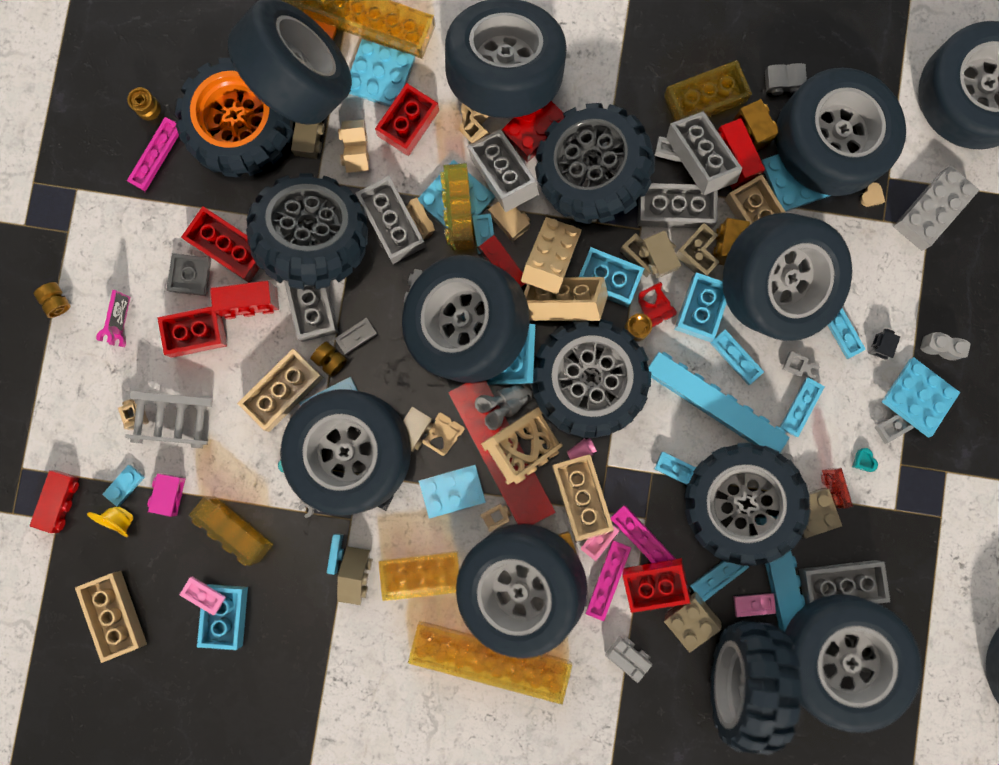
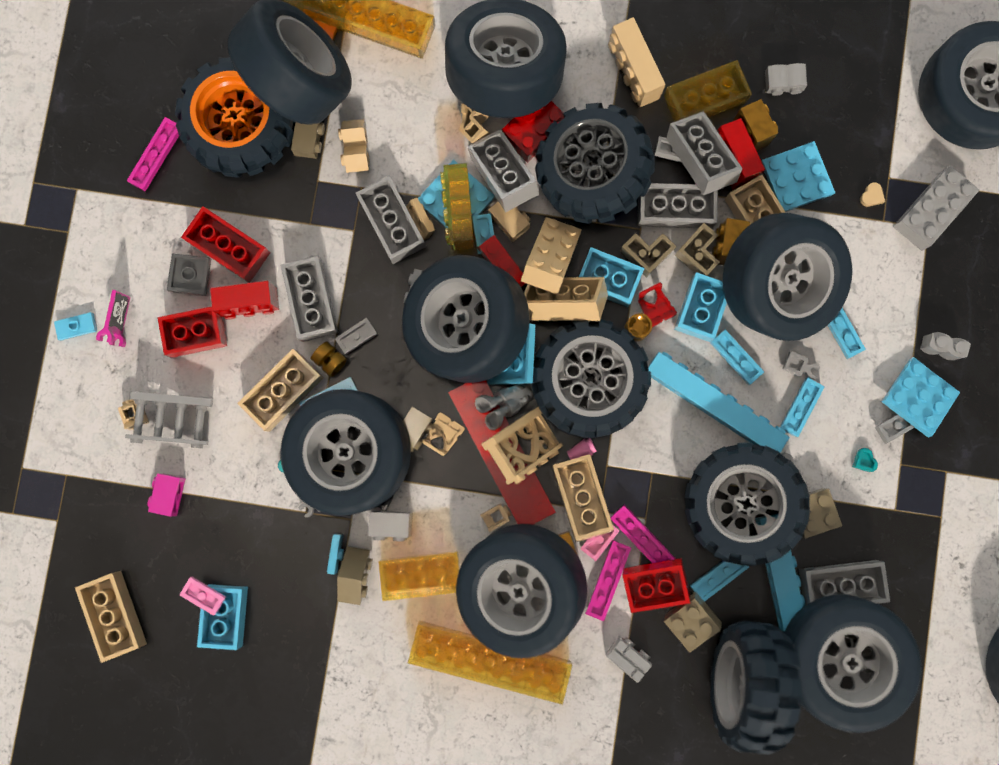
(52, 300): pearl gold wheel -> none
(54, 501): red brick -> none
(75, 326): none -> medium azure plate
(114, 518): yellow piece -> none
(123, 485): medium azure plate -> none
(144, 103): pearl gold wheel -> none
(230, 530): clear yellow brick -> none
(300, 261): black wheel -> none
(379, 72): medium azure plate -> none
(390, 524): none -> light grey brick
(407, 119): red brick -> none
(452, 491): medium azure brick -> none
(636, 62): none -> tan brick
(660, 254): dark tan brick -> none
(674, 468): medium azure plate -> none
(754, 604): bright pink plate -> none
(834, 480): clear red plate -> none
(866, 106): black wheel -> none
(885, 344): black window -> none

